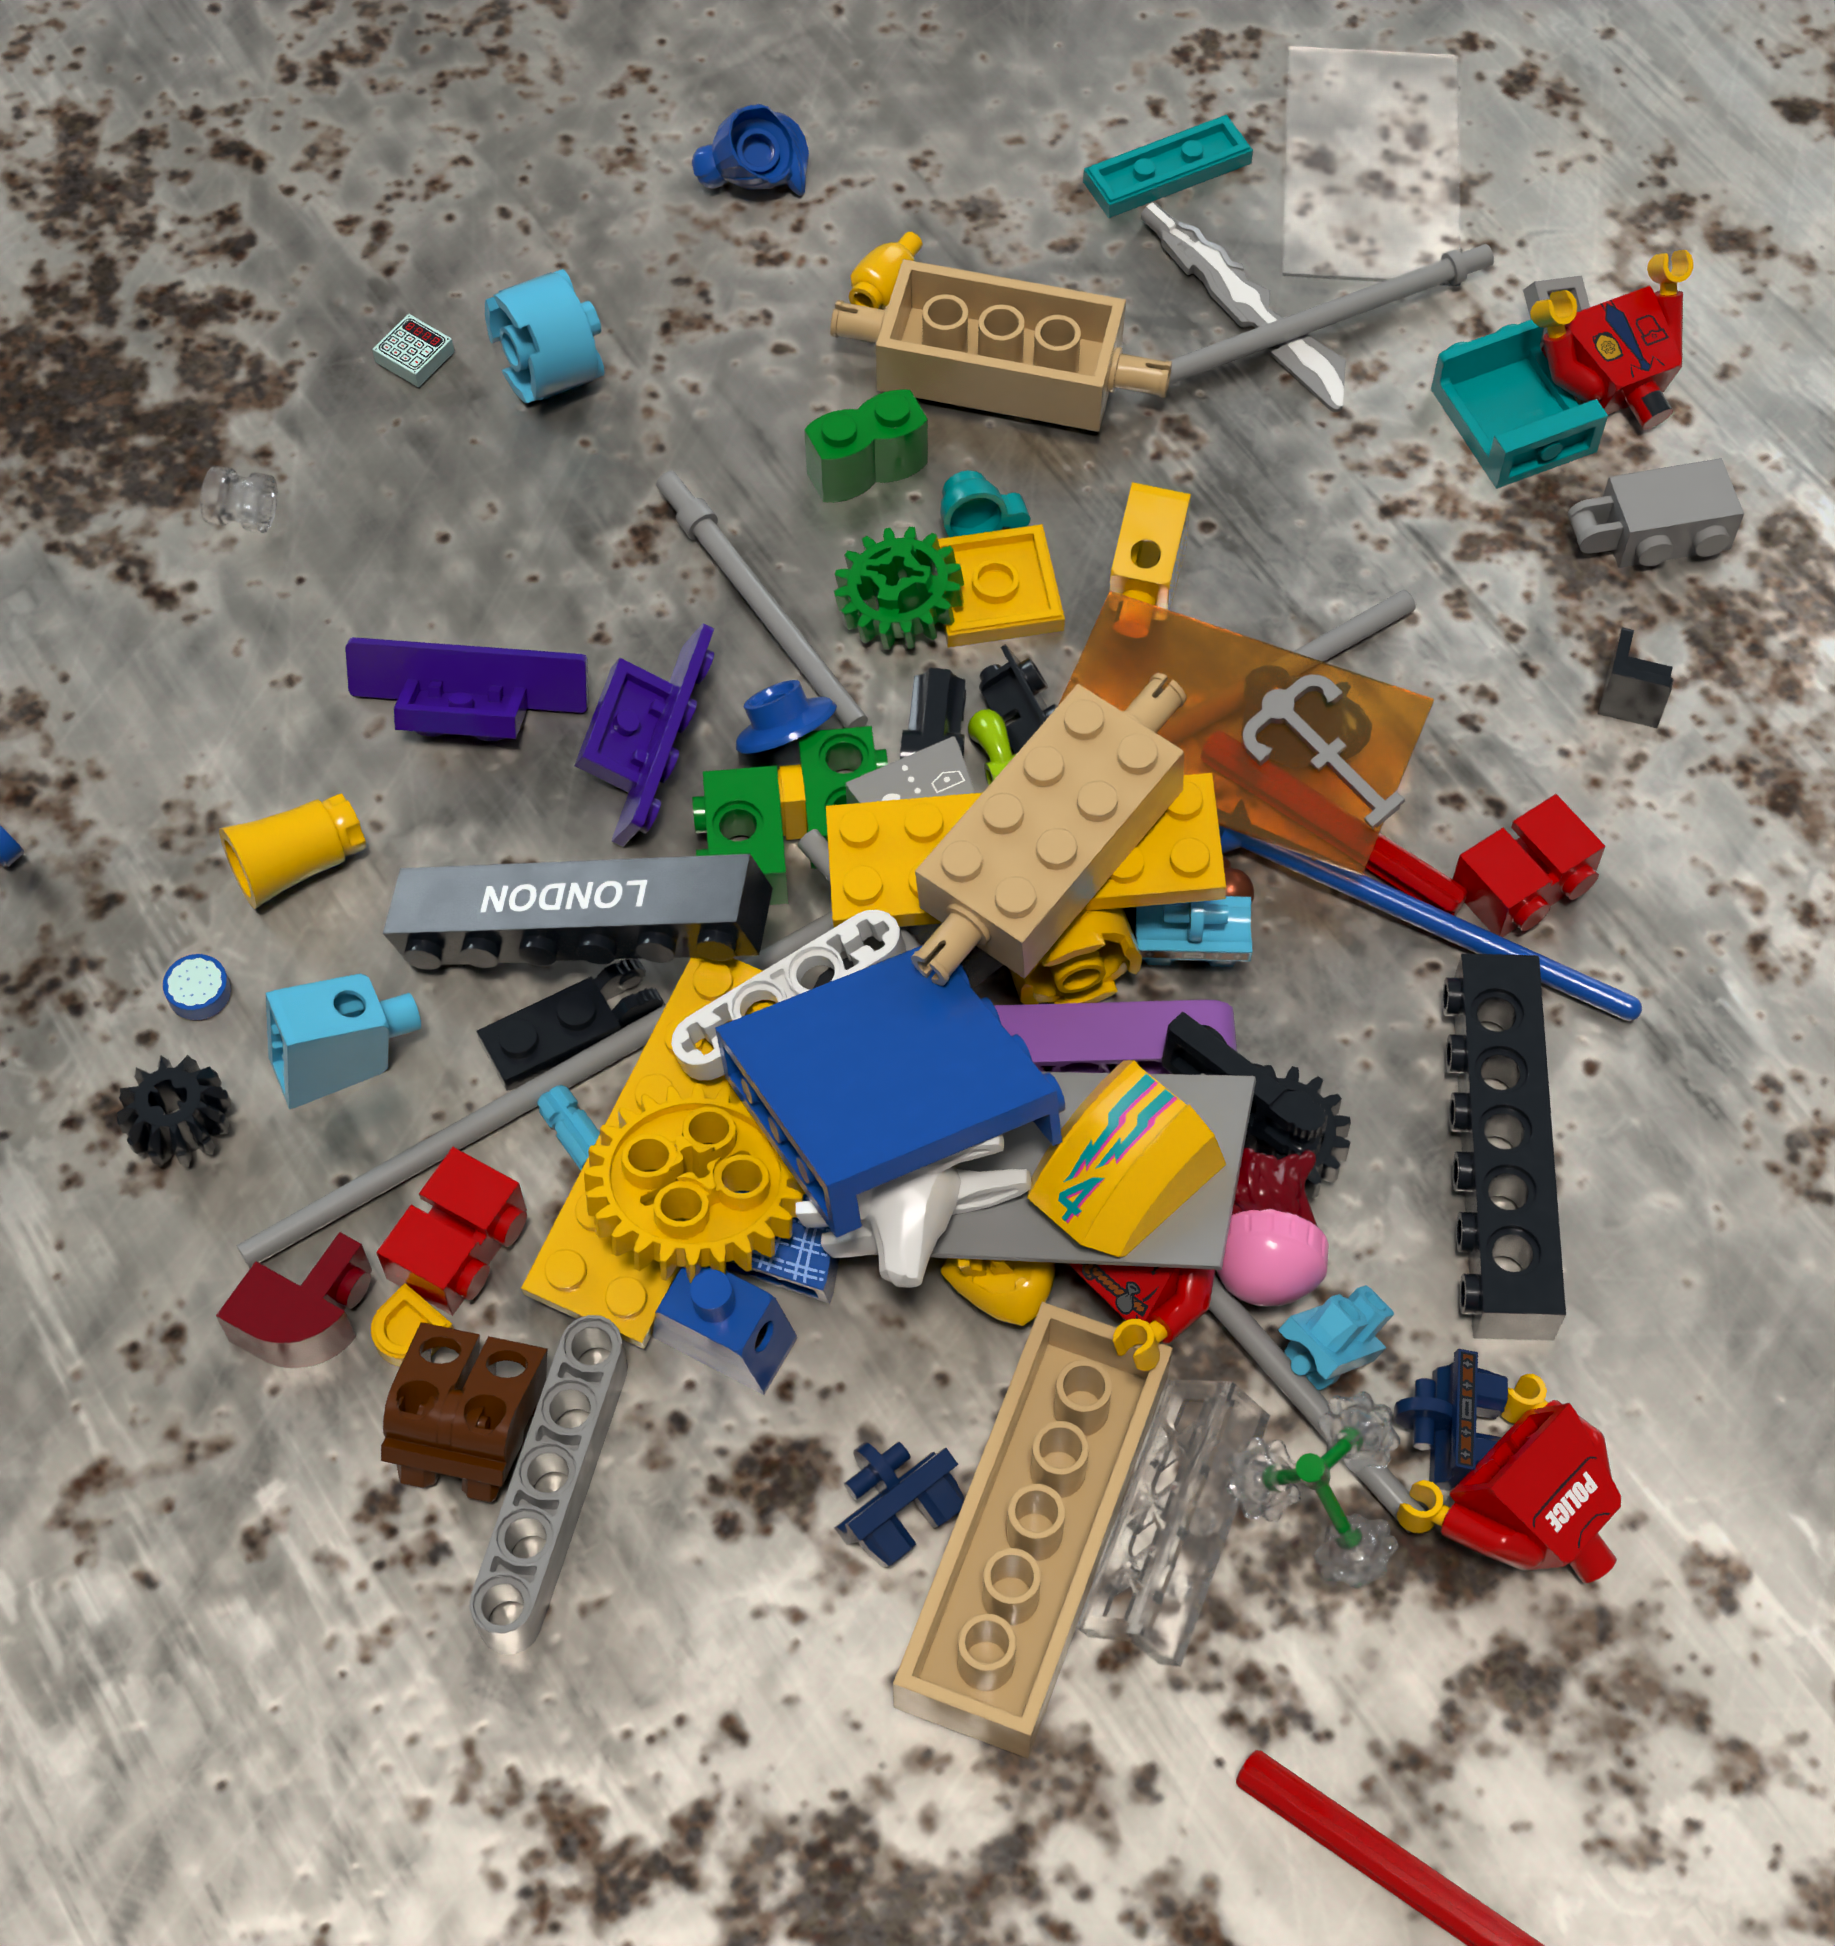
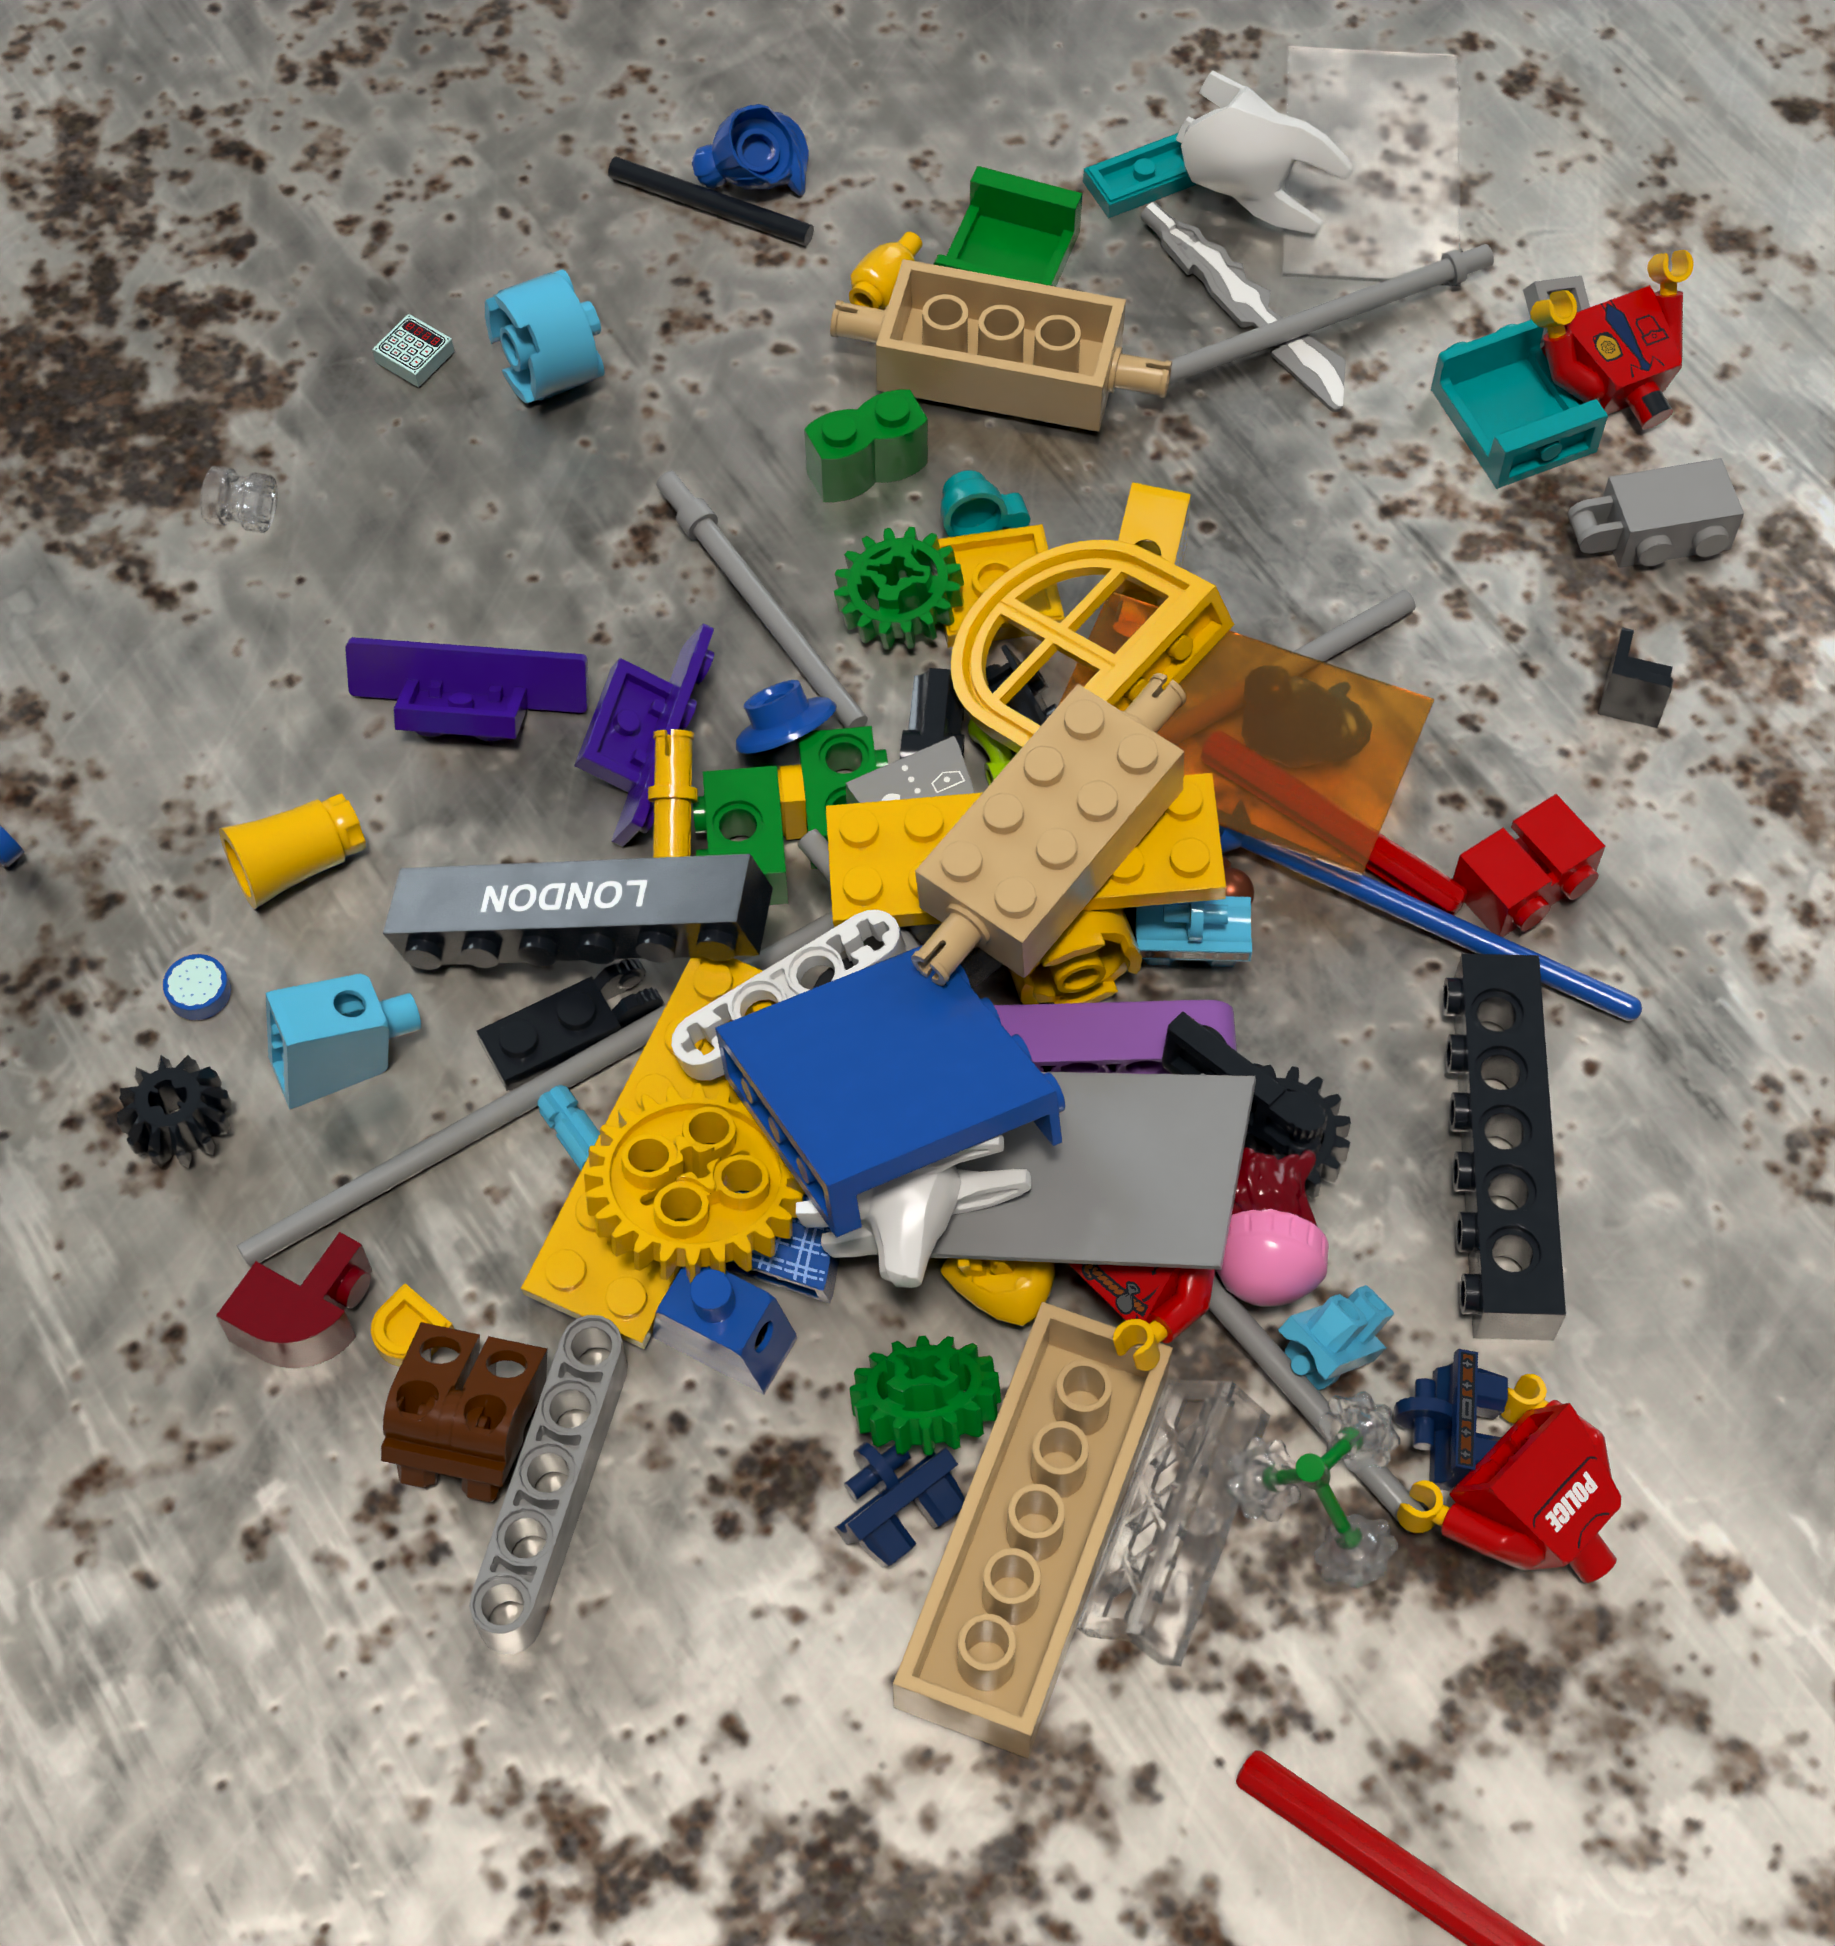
(450, 1248): red piece -> none
(672, 793): none -> yellow pin
(711, 201): none -> black bar
(925, 1395): none -> green gear
(1015, 228): none -> green panel
(1124, 1162): yellow slope -> none
(1167, 643): none -> yellow window
(1251, 150): none -> white piece
(1279, 708): light grey piece -> none

